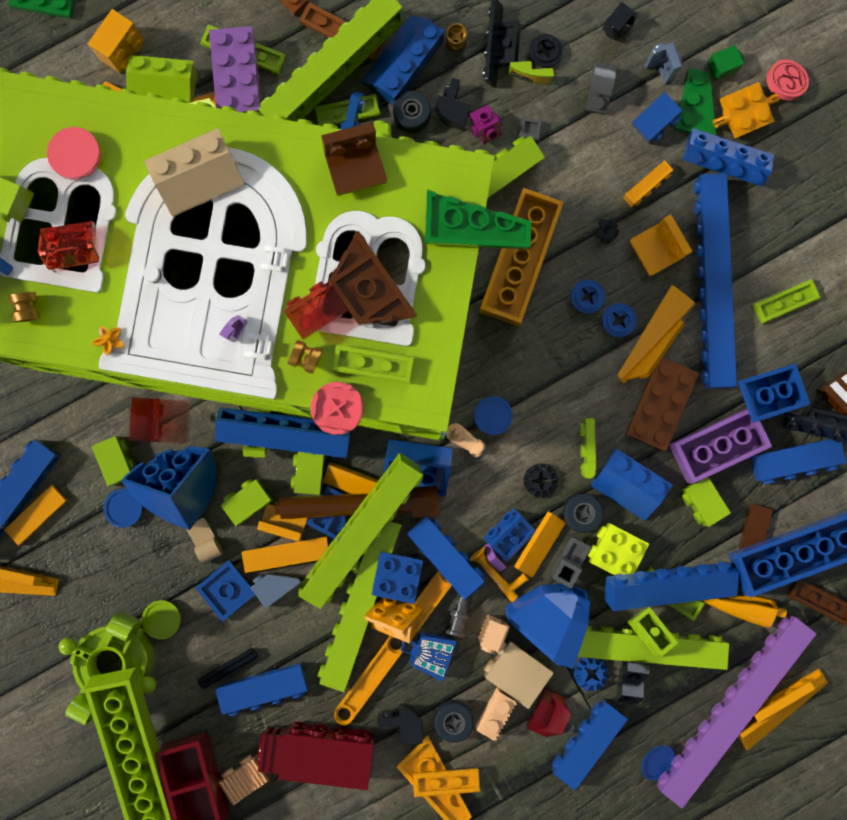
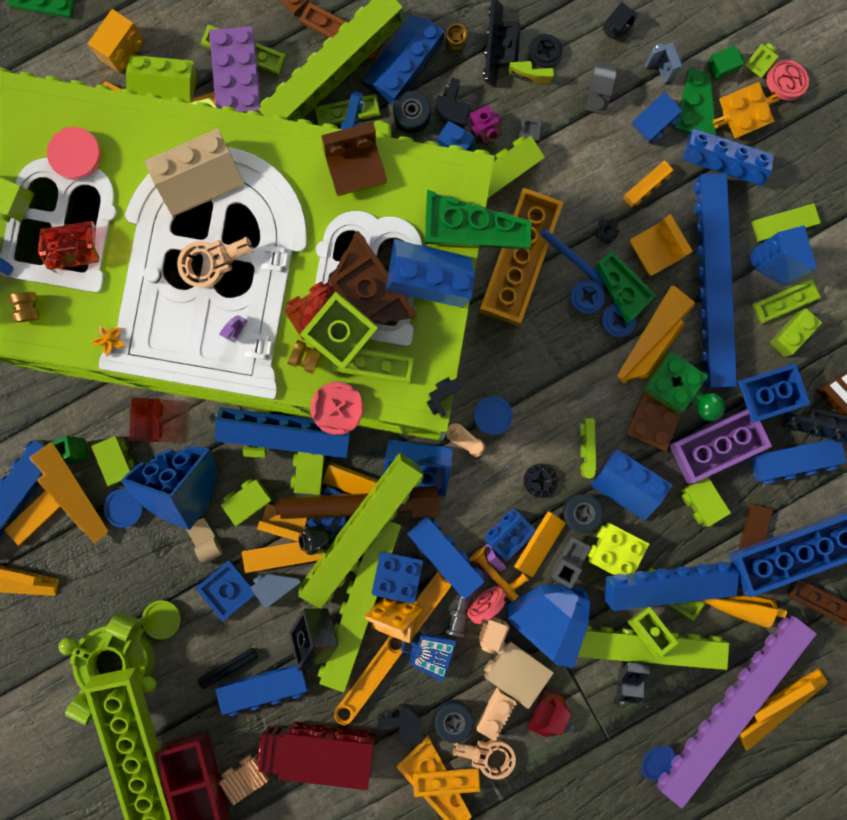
(67, 492): none -> light orange wedge
(71, 449): none -> green brick
(218, 266): none -> light nougat pin
(313, 637): none -> black slope
(315, 540): none -> black head
(339, 330): none -> lime brick
(430, 274): none -> blue slope
(444, 389): none -> black bracket
(456, 136): none -> blue torso
(486, 750): none -> light nougat pin
(487, 605): none -> coral tile
(574, 258): none -> blue bar
(581, 674): blue gear -> none
(588, 744): blue brick -> none
(624, 286): none -> green wing
(689, 380): none -> green brick
(762, 59): none -> lime bracket
(769, 226): none -> lime tile
(784, 256): none -> blue slope
(795, 332): none -> lime brick

